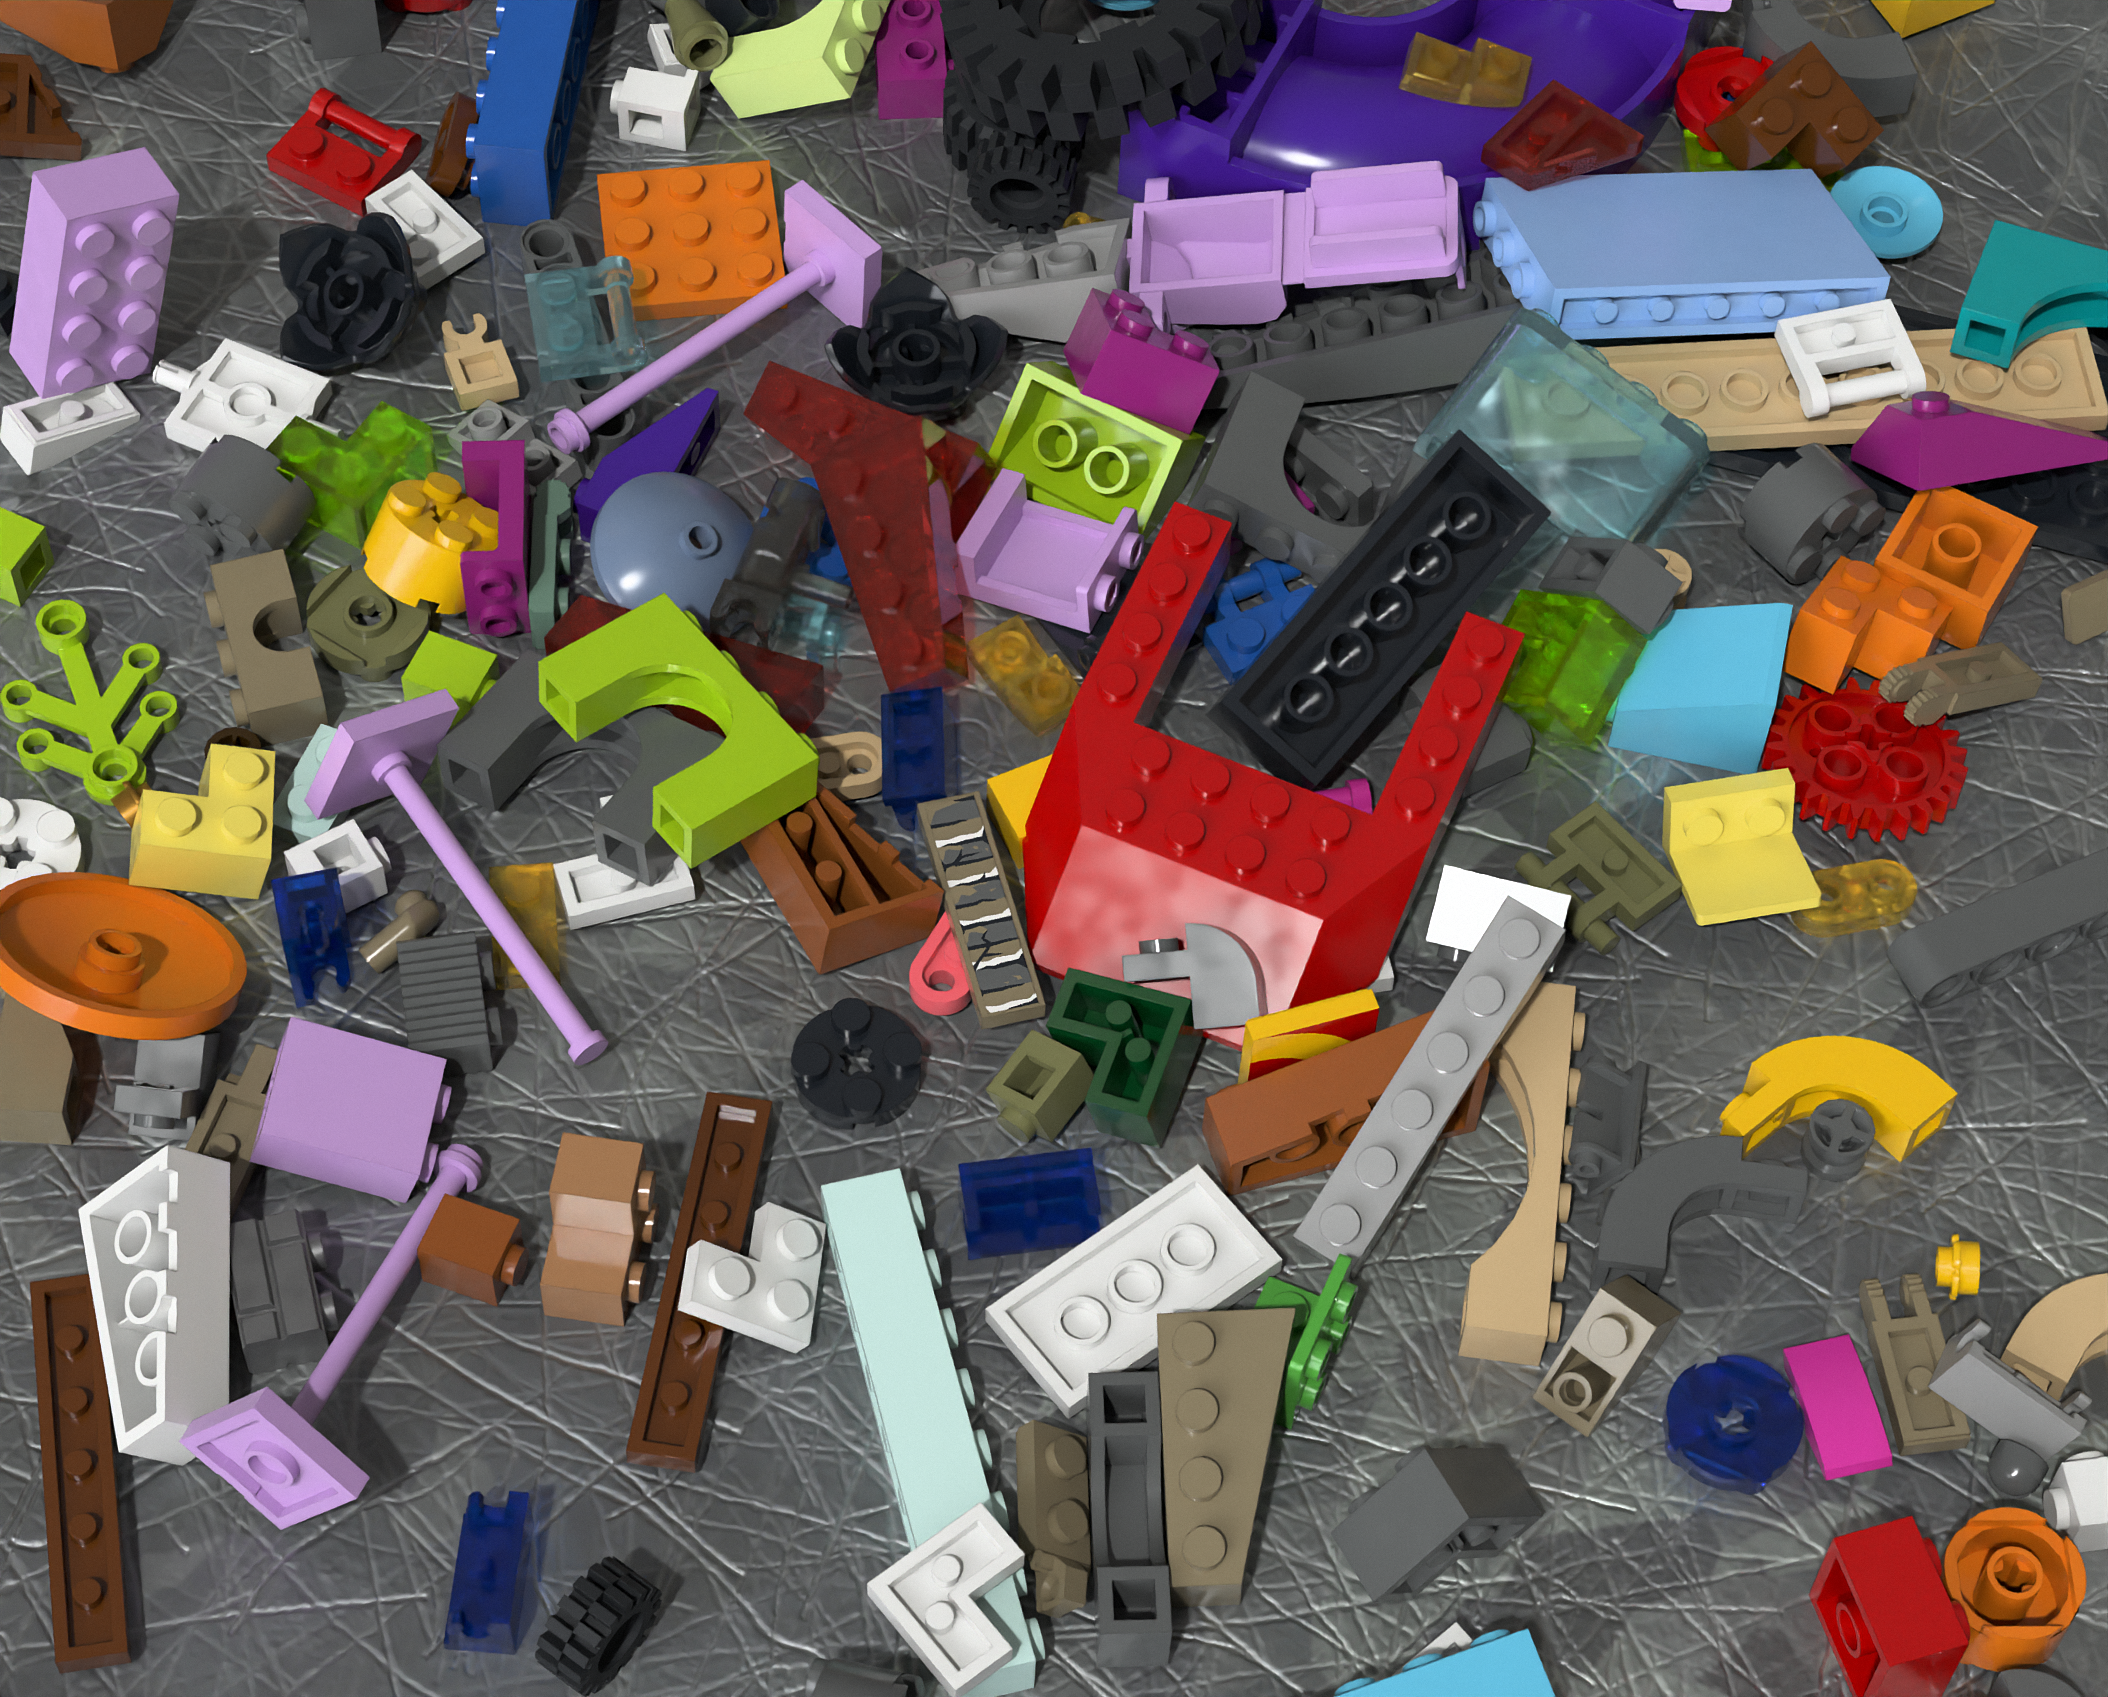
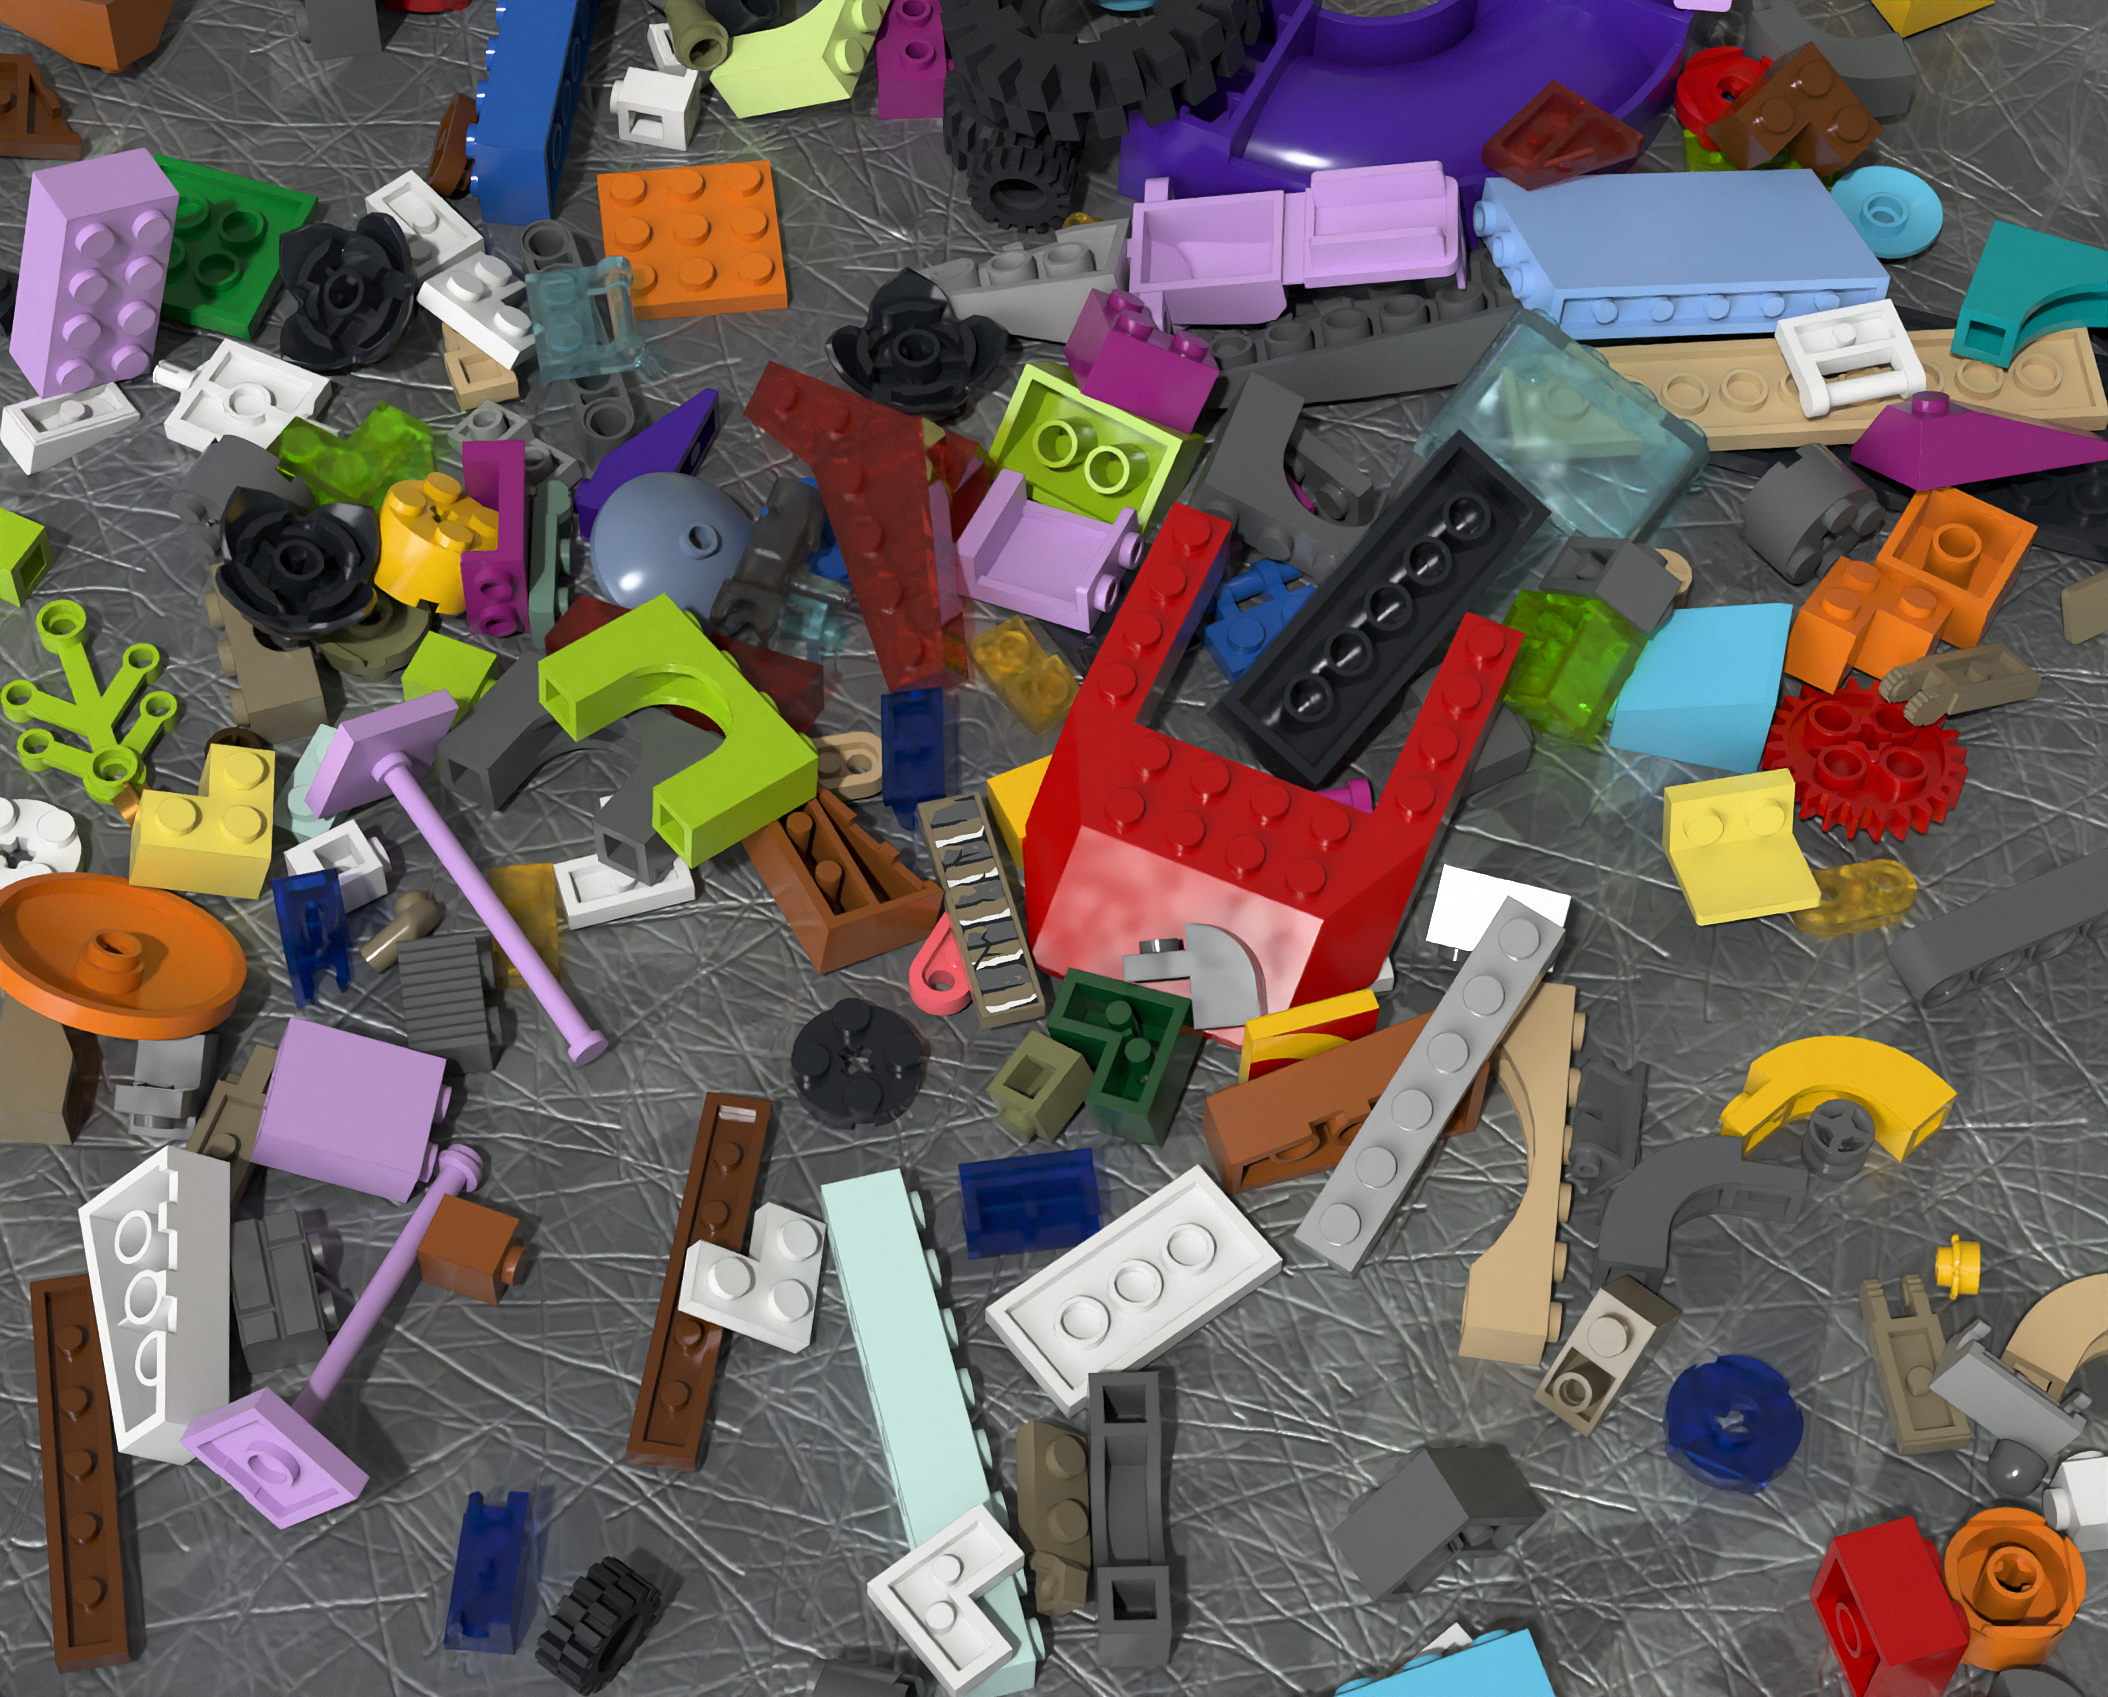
(227, 246): none -> green plate
(295, 571): none -> black brick
(335, 166): red plate -> none
(478, 303): none -> white plate
(599, 1223): medium nougat brick -> none
(821, 256): lavender tile -> none
(1217, 1428): dark tan wedge -> none
(1318, 1330): bright green bracket -> none
(1478, 77): clear yellow slope -> none
(1611, 866): olive plate -> none
(1837, 1407): dark pink slope -> none

